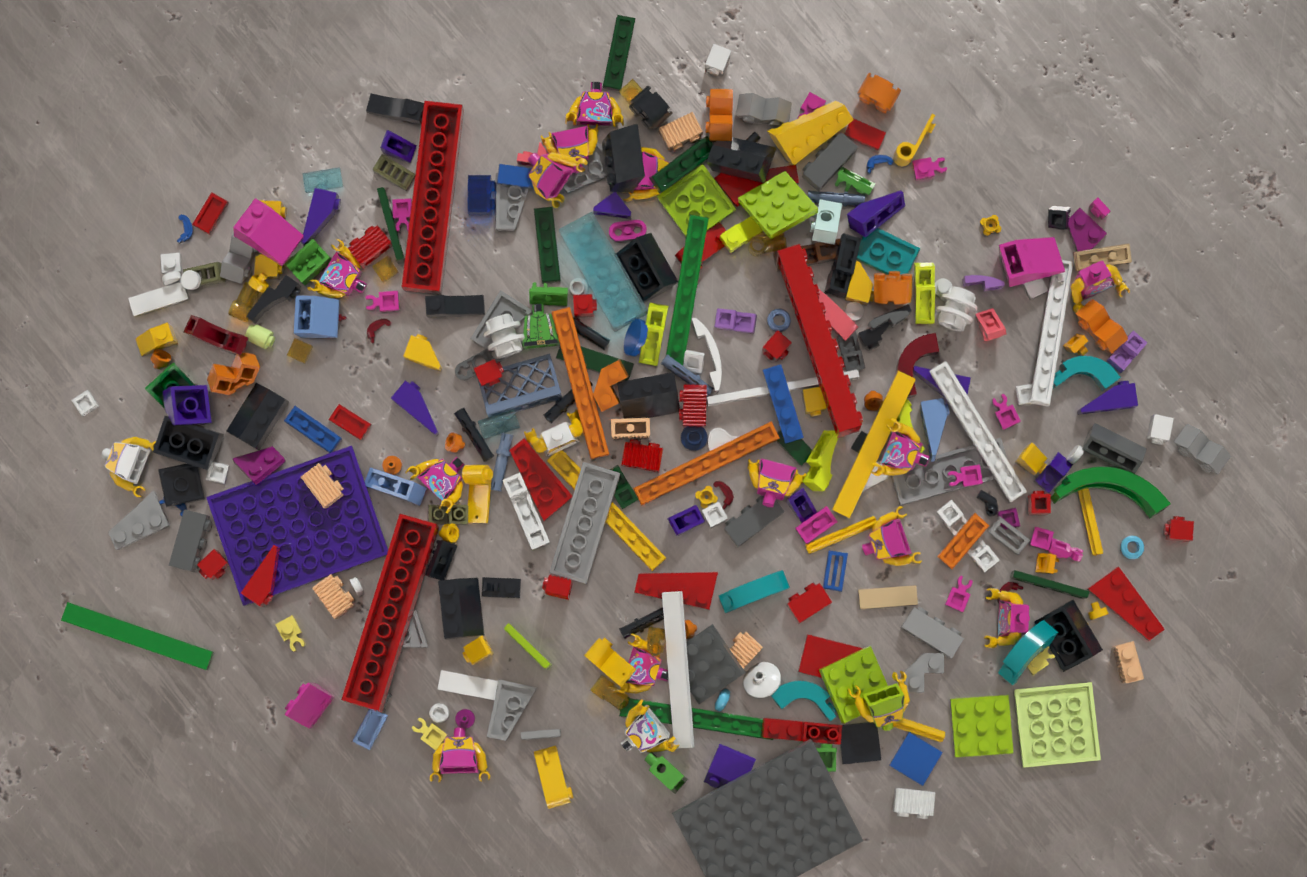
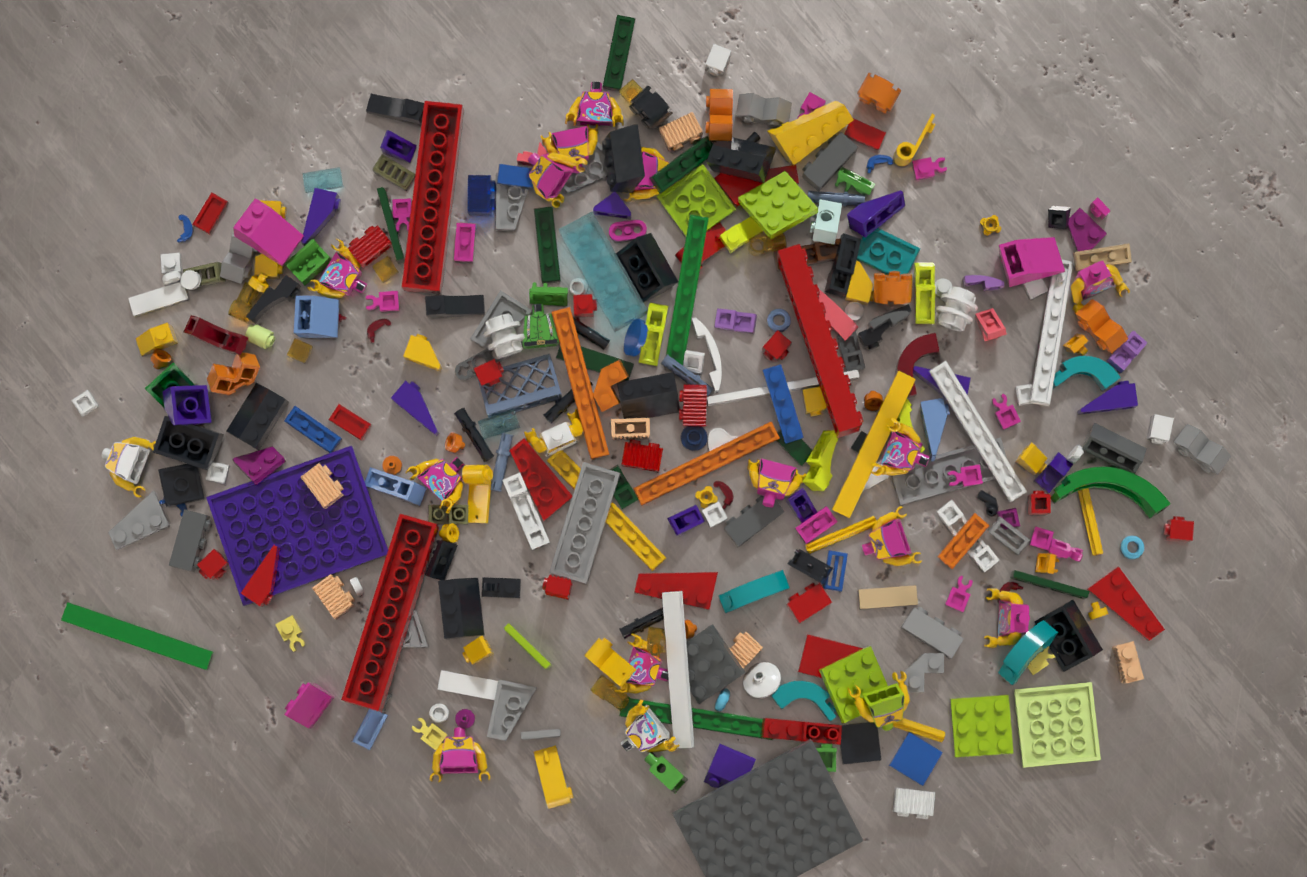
(464, 242): none -> dark pink plate
(810, 566): none -> black hinge

